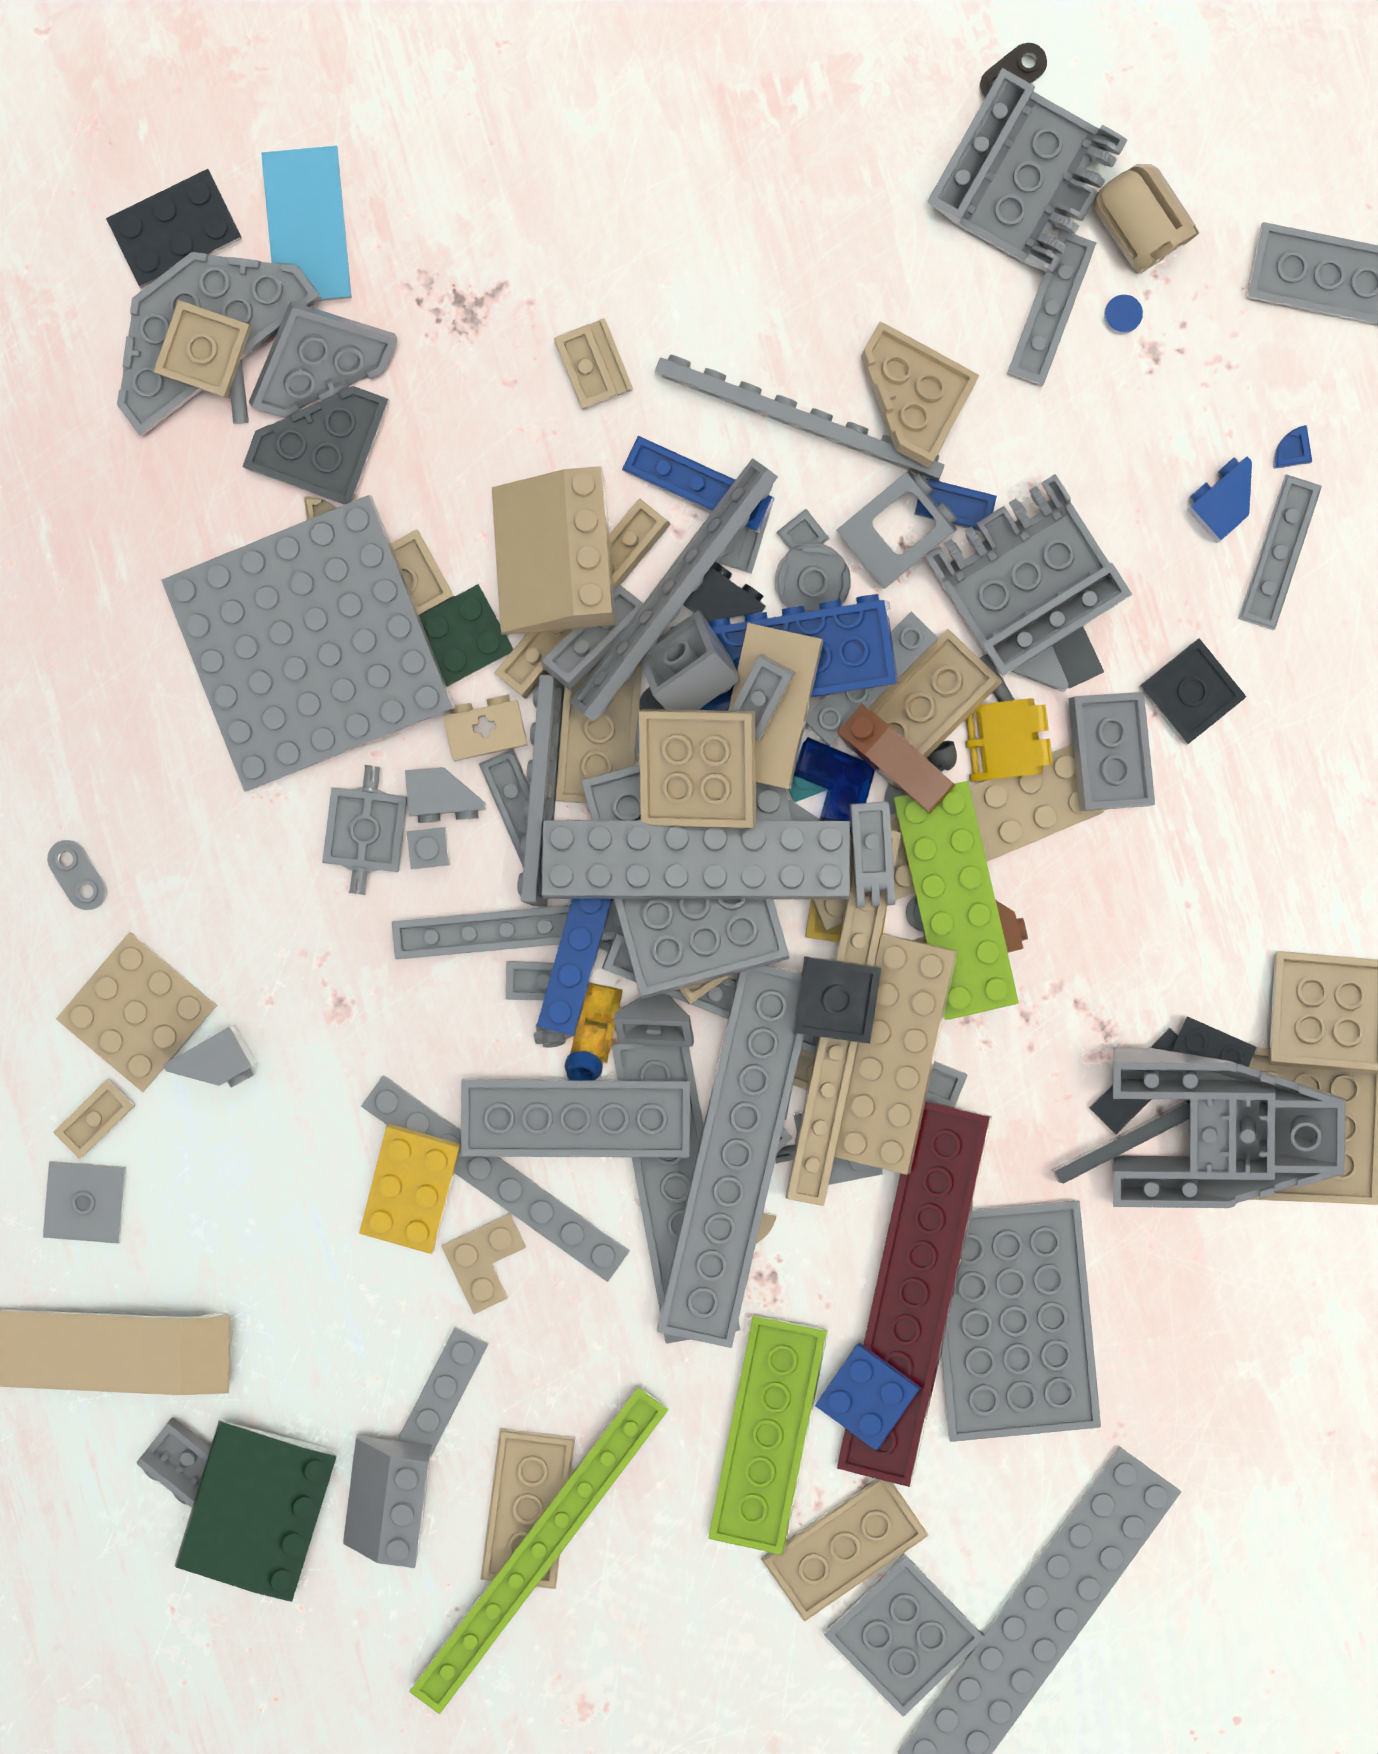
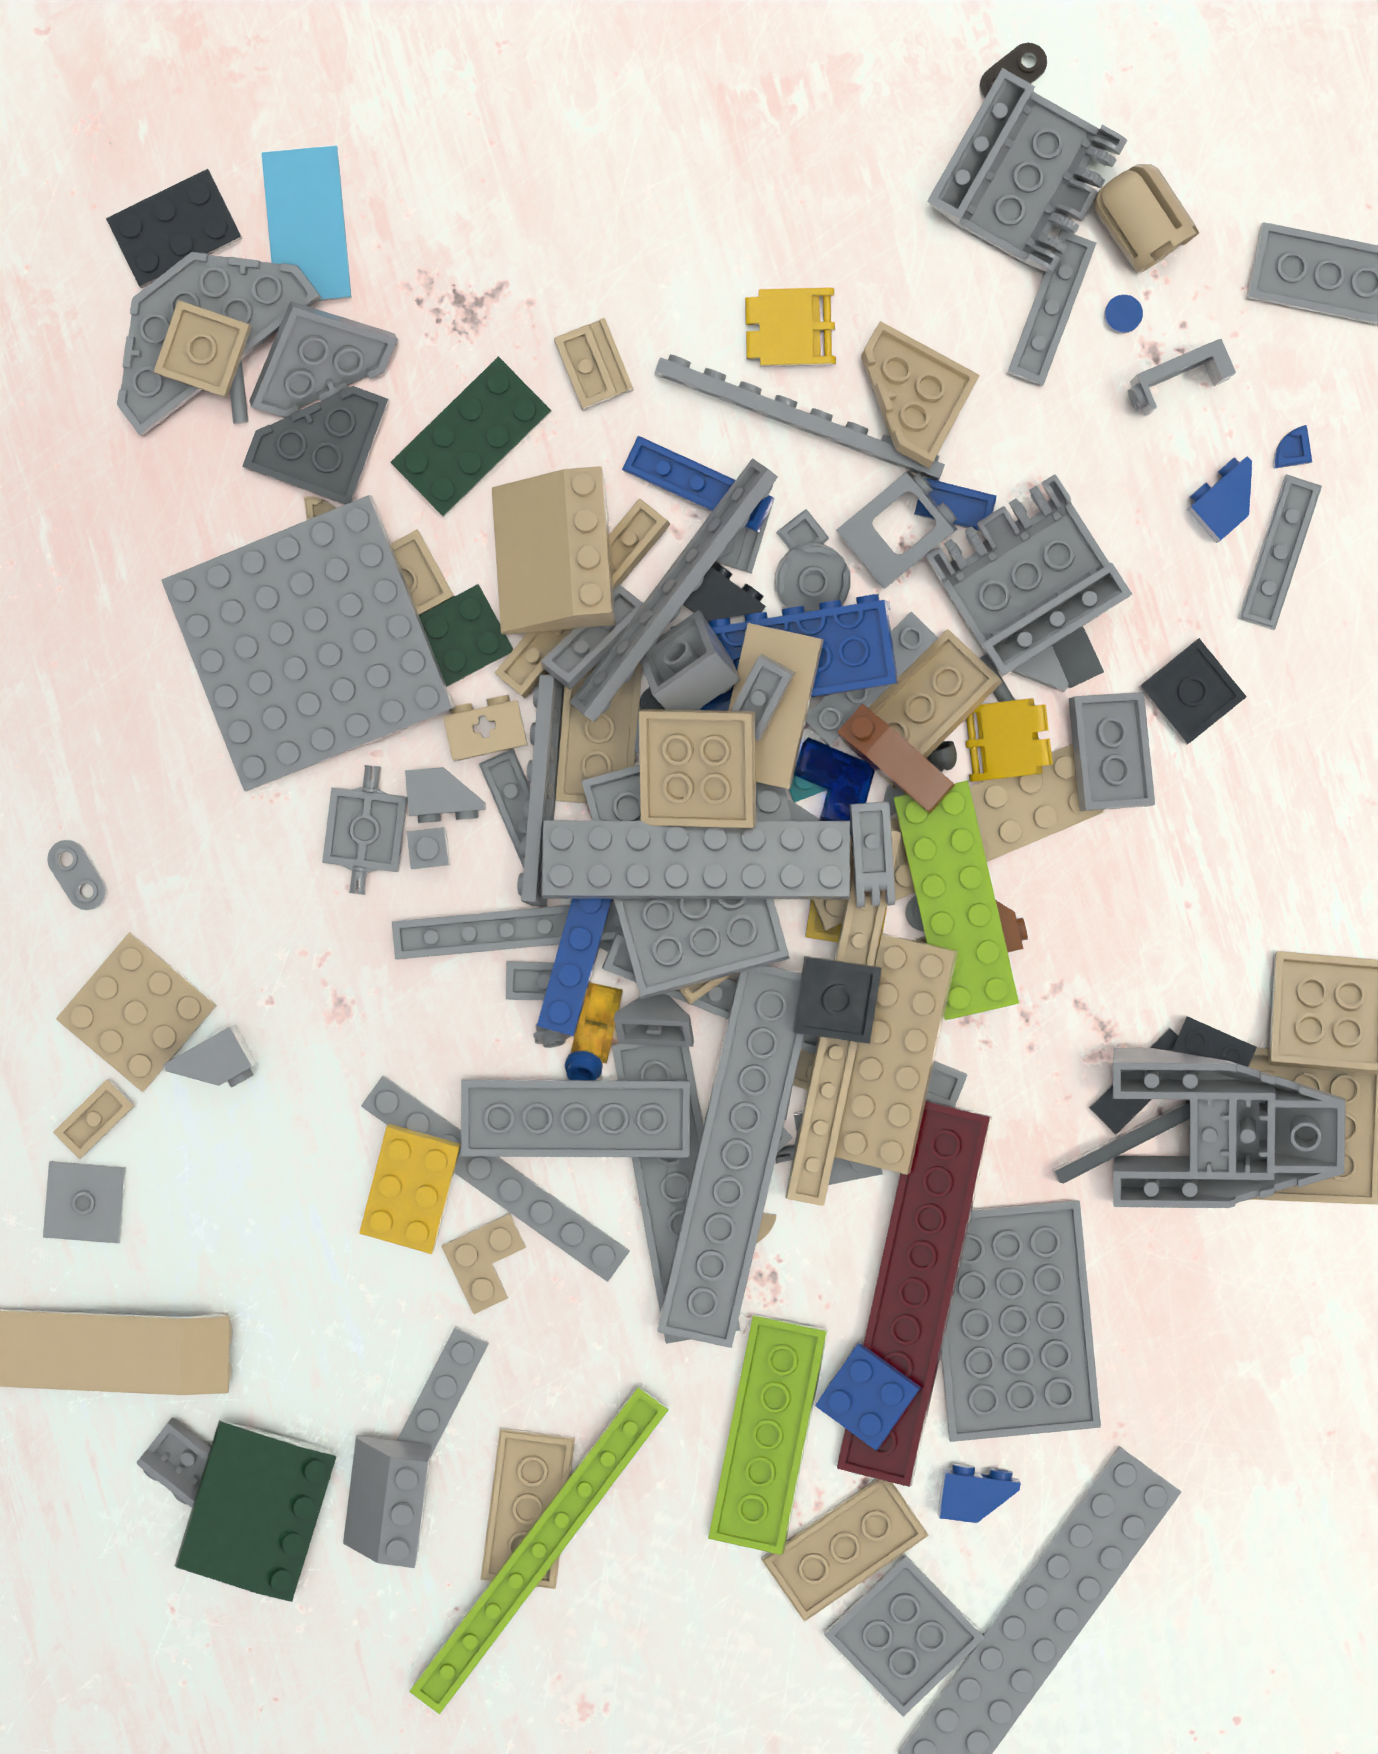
(471, 436): none -> dark green plate
(789, 327): none -> yellow plate
(974, 1495): none -> blue slope
(1212, 355): none -> light grey window

